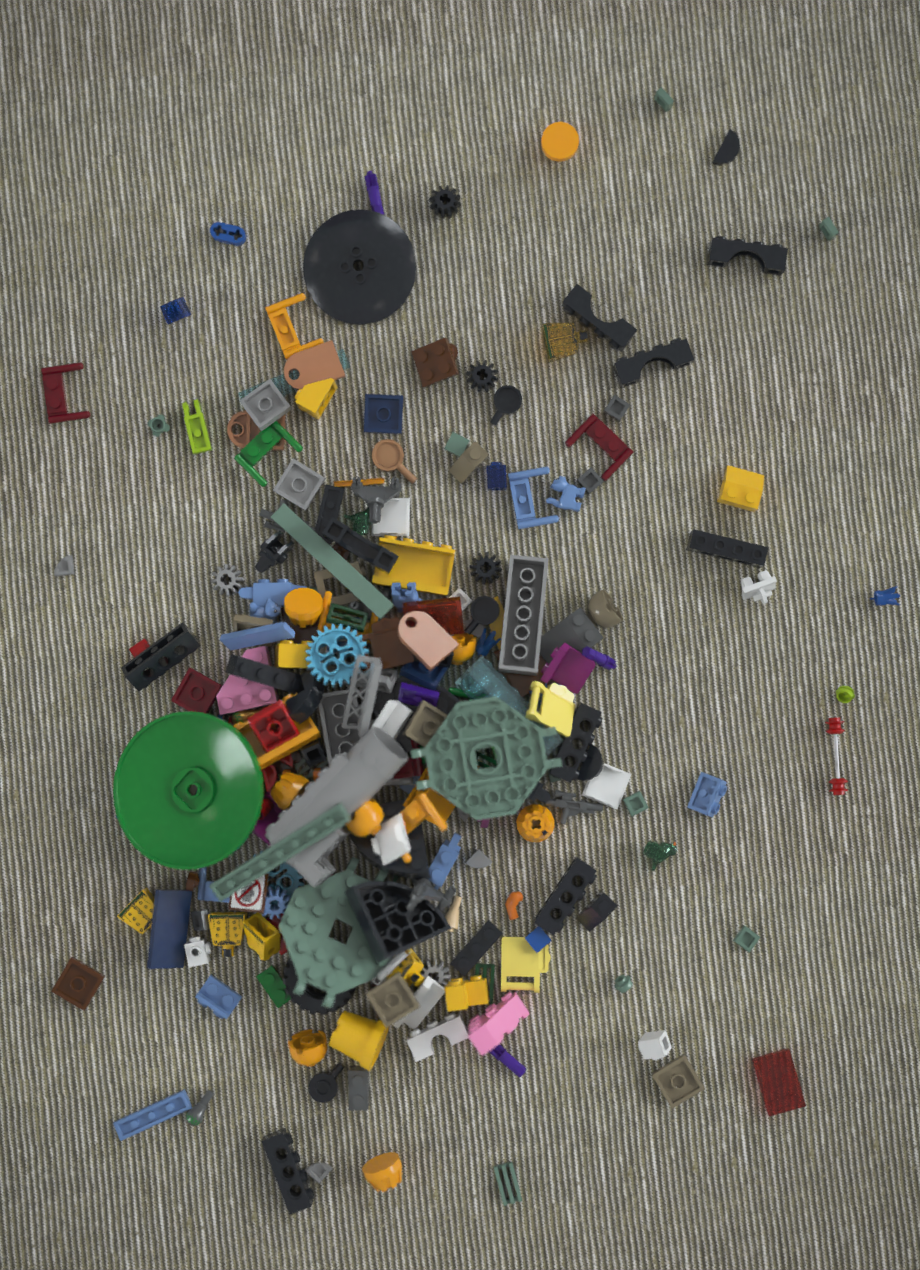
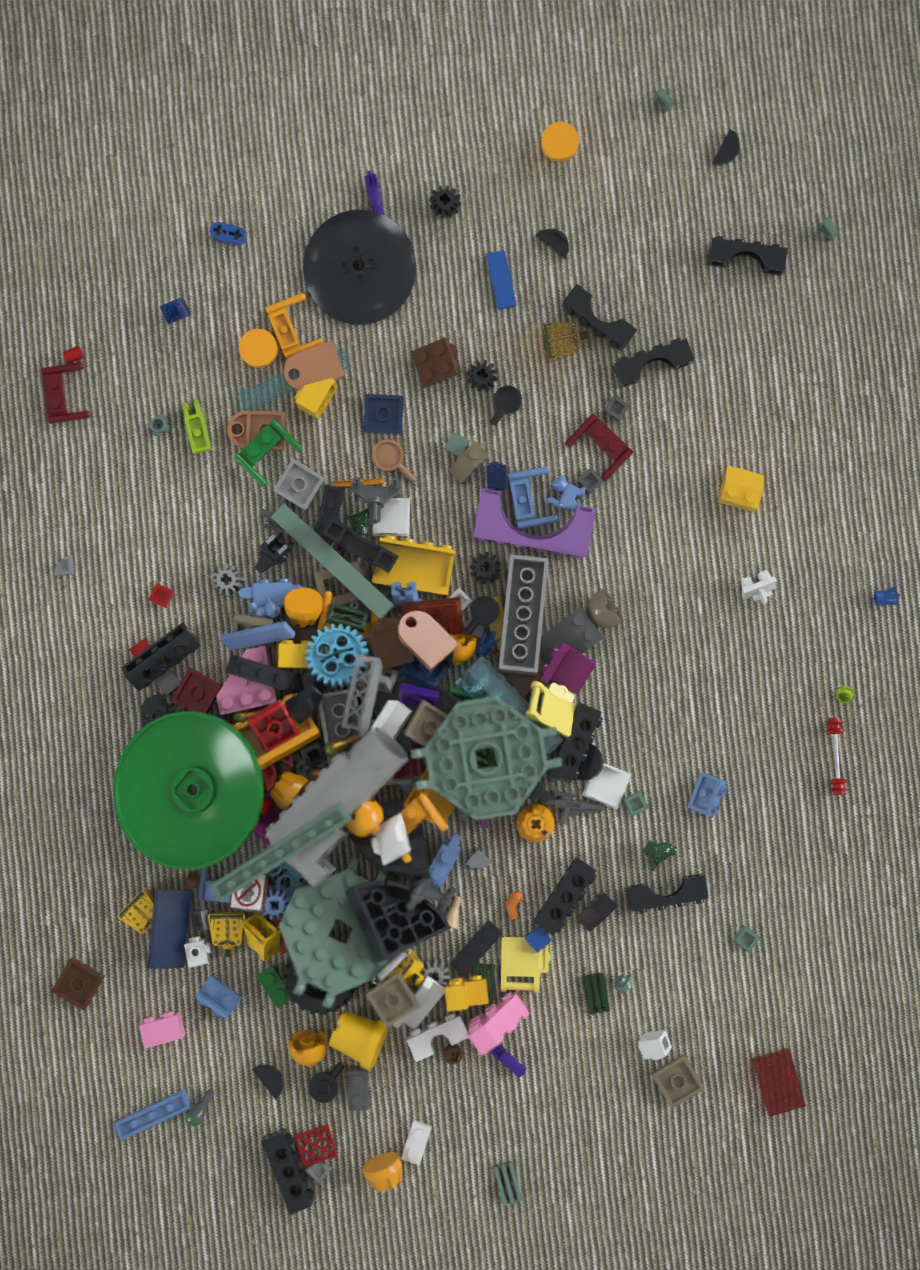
(73, 354): none -> red hinge
(156, 707): none -> black hinge
(161, 595): none -> red plate
(161, 1029): none -> bright pink brick
(168, 682): none -> dark grey tile
(258, 348): none -> light orange piece
(265, 404): light grey plate -> none
(271, 1078): none -> black tile
(312, 1132): none -> red window
(338, 746): none -> pearl gold piece
(416, 1142): none -> white plate
(452, 1054): none -> reddish brown tile
(501, 280): none -> blue tile
(554, 240): none -> black tile
(570, 539): none -> medium lavender arch
(599, 1009): none -> dark green tile
(601, 659): dark purple piece -> none
(691, 890): none -> black arch
(727, 548): black brick -> none

